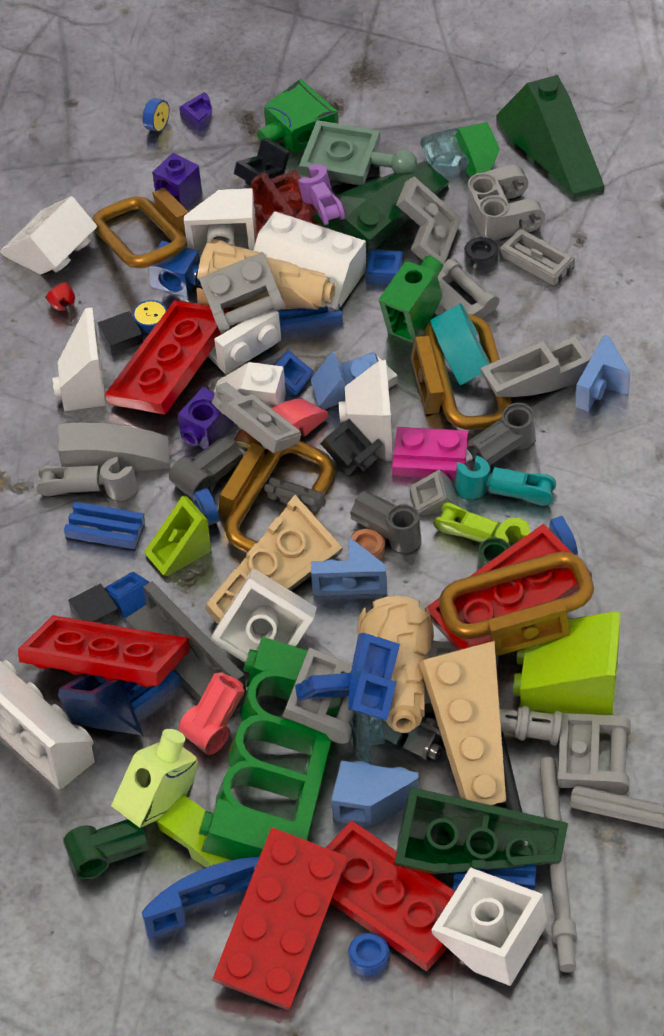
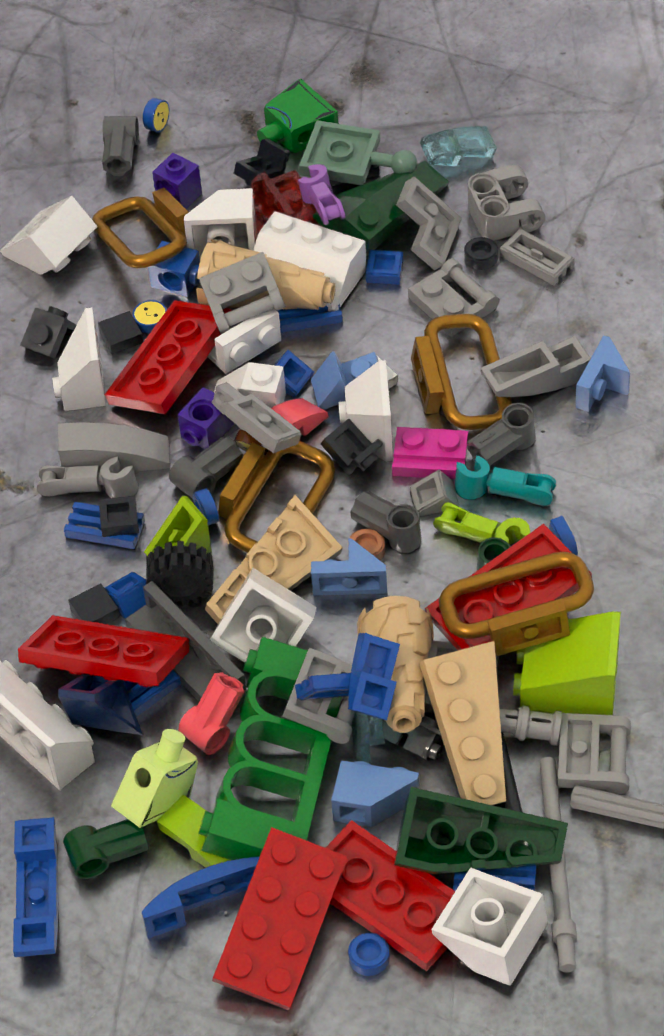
(36, 888): none -> blue slope
(46, 331): none -> black bracket
(60, 296): red hinge -> none
(118, 516): none -> black tile
(119, 139): none -> dark grey piece
(181, 571): none -> black tyre
(197, 111): dark purple tile -> none
(284, 492): dark grey axle -> none
(412, 298): green torso -> none
(459, 343): teal slope -> none
(478, 146): green slope -> none
(550, 133): dark green wedge -> none

